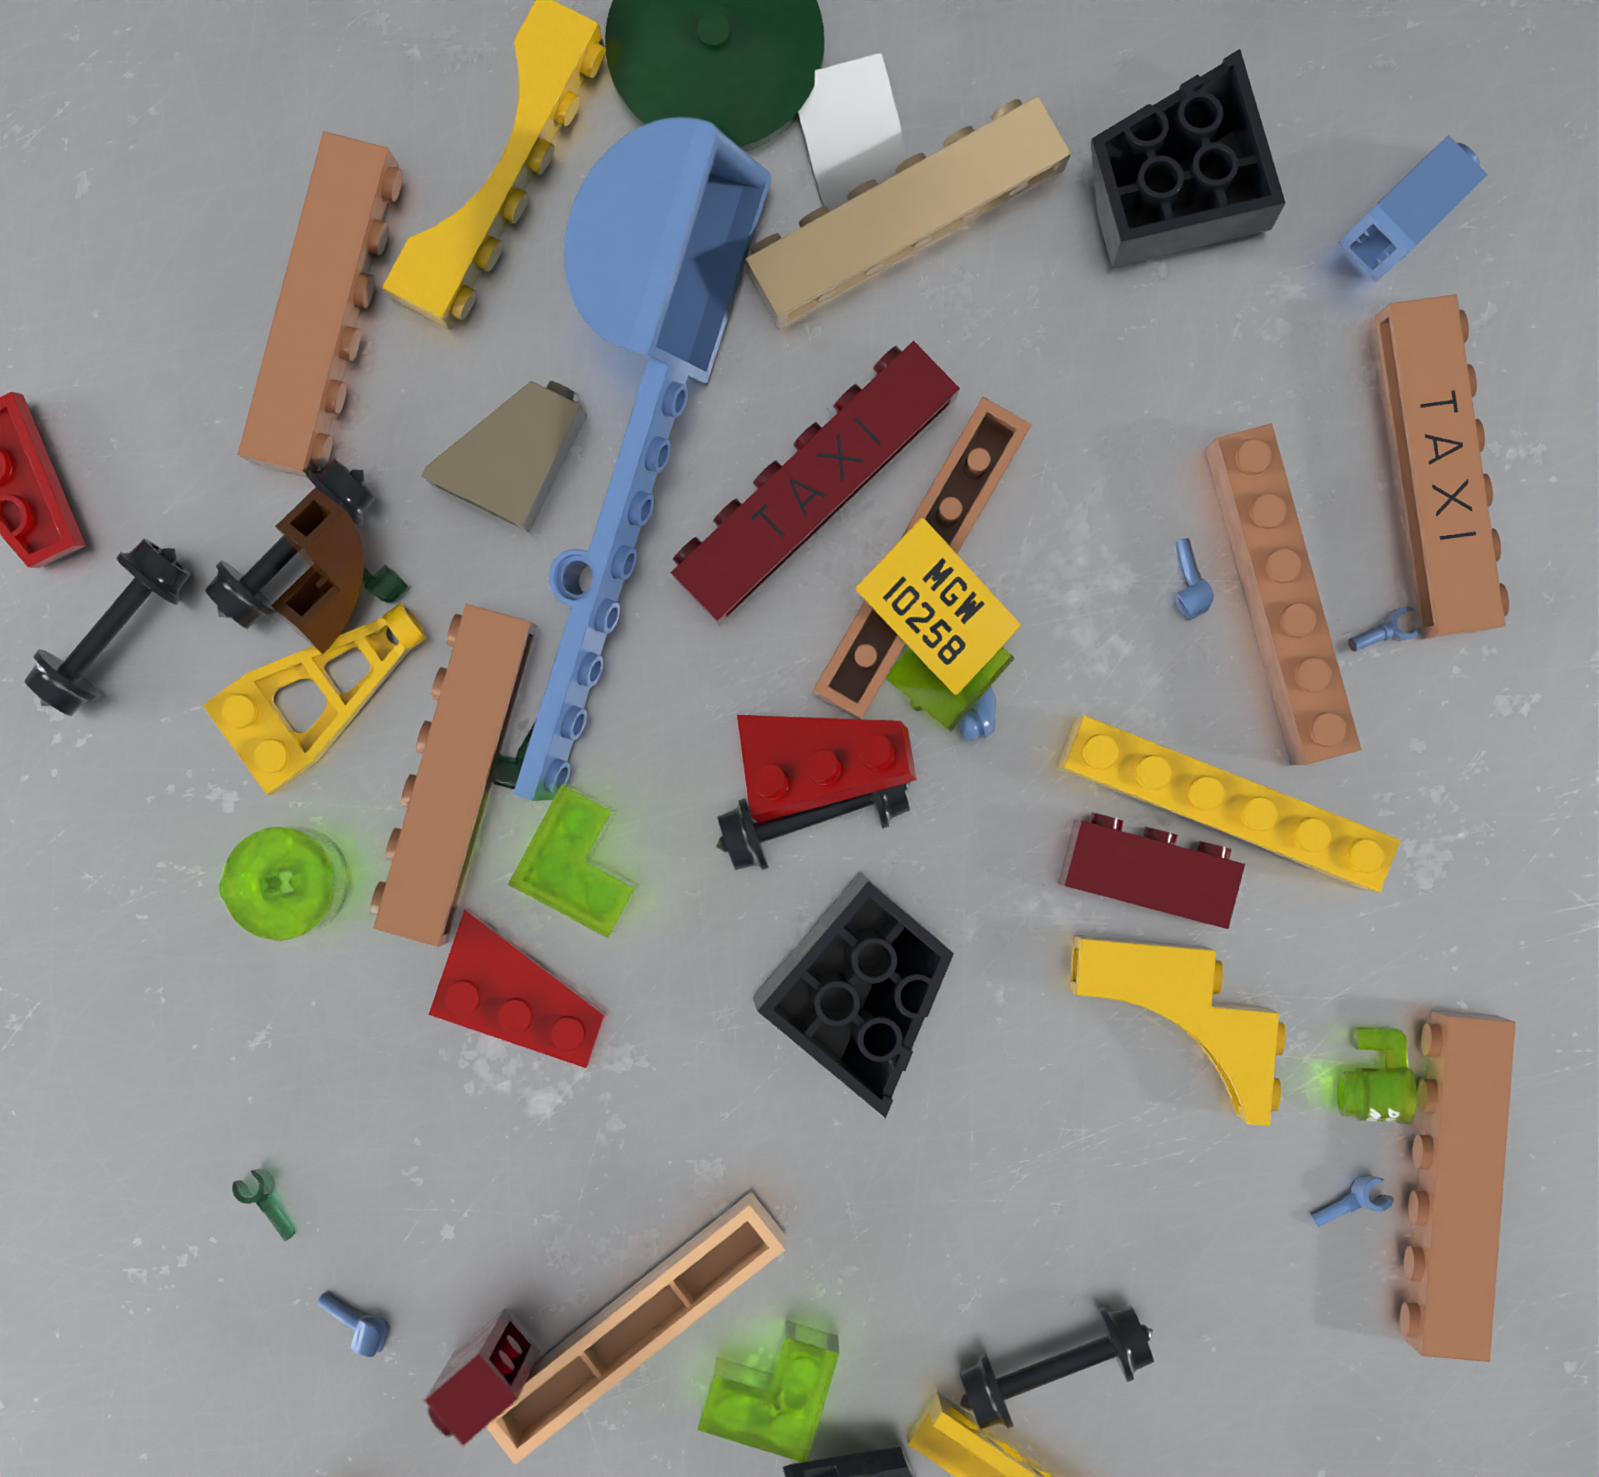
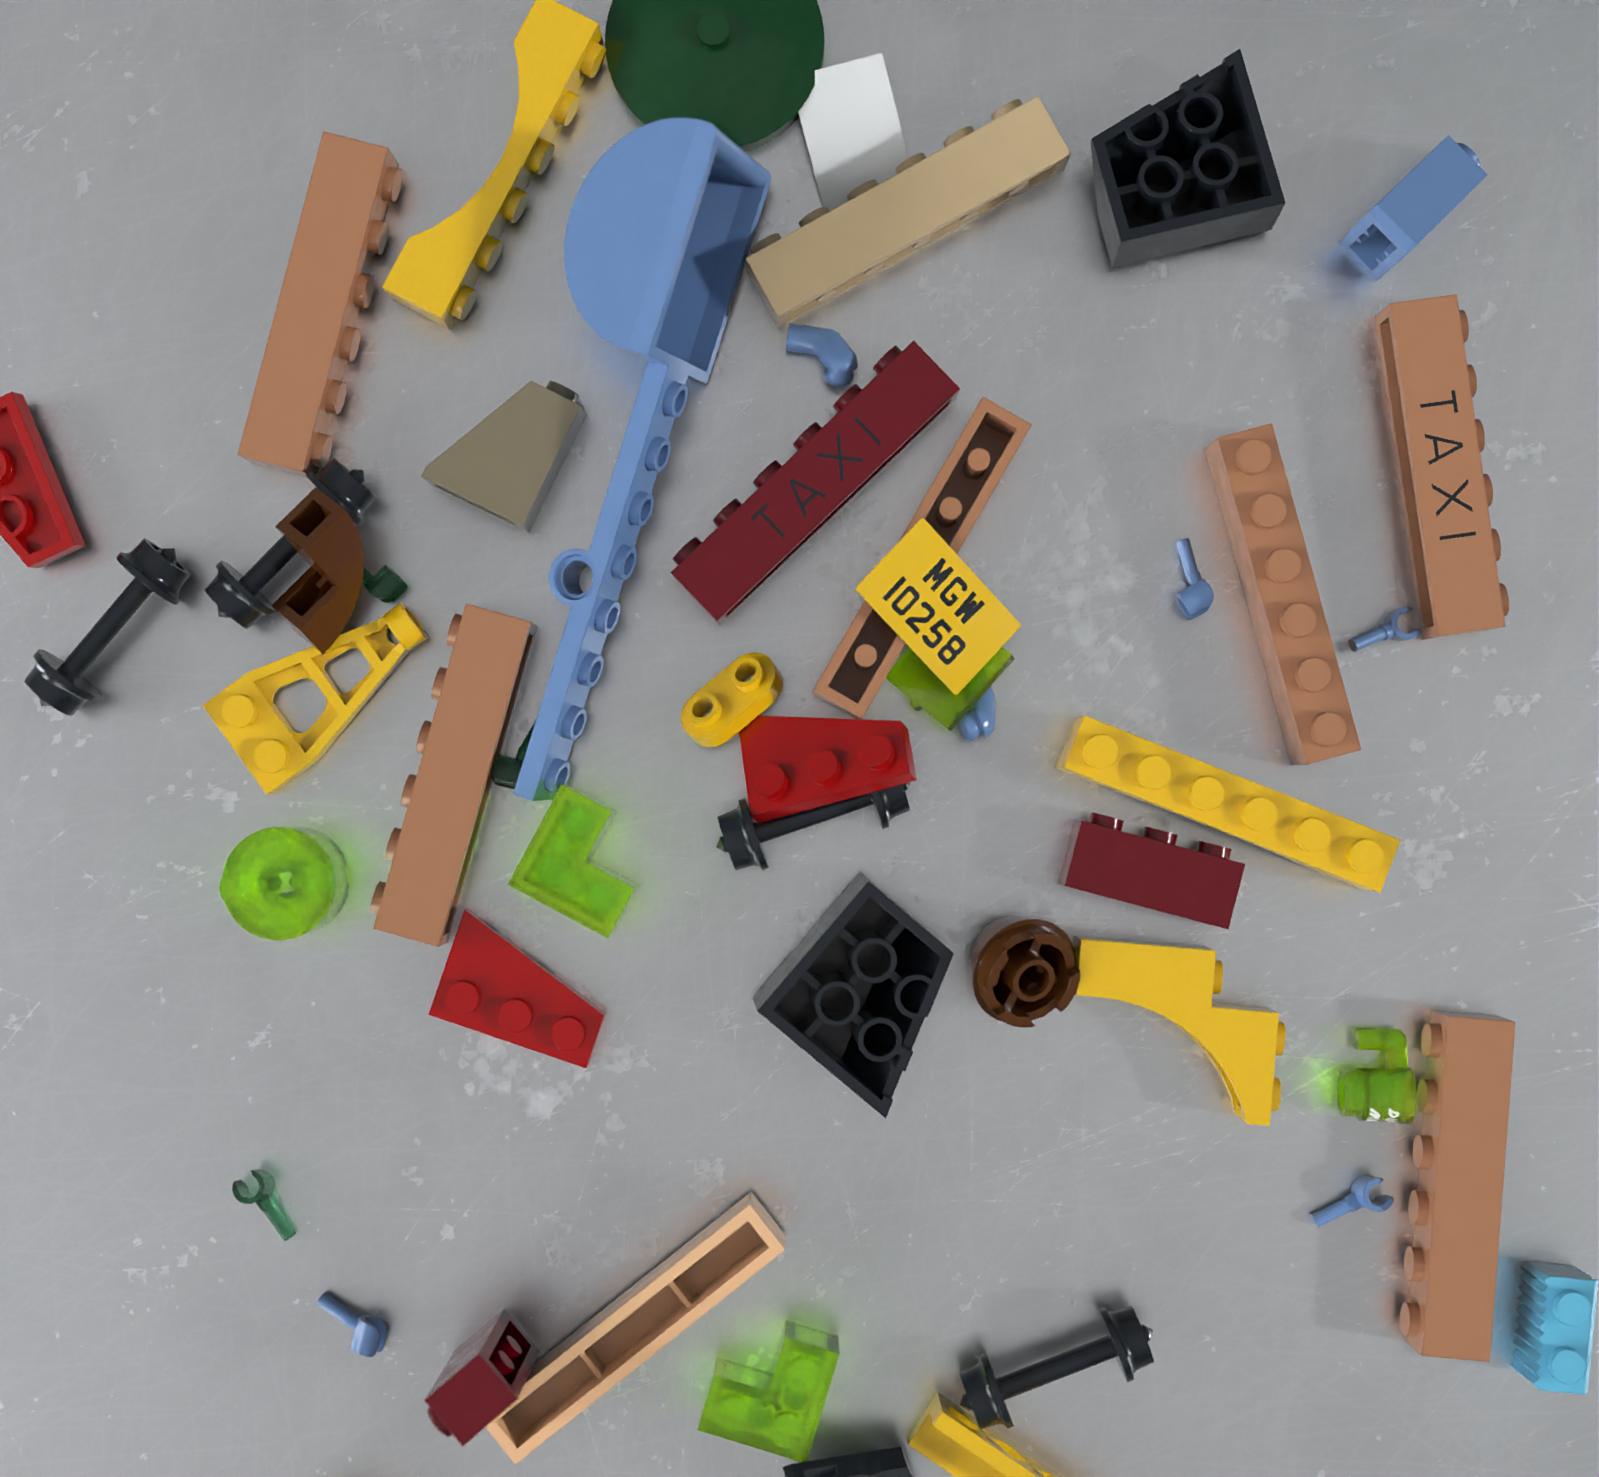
(732, 700): none -> yellow plate
(829, 348): none -> medium blue arm
(1022, 969): none -> reddish brown cone
(1555, 1327): none -> medium azure brick

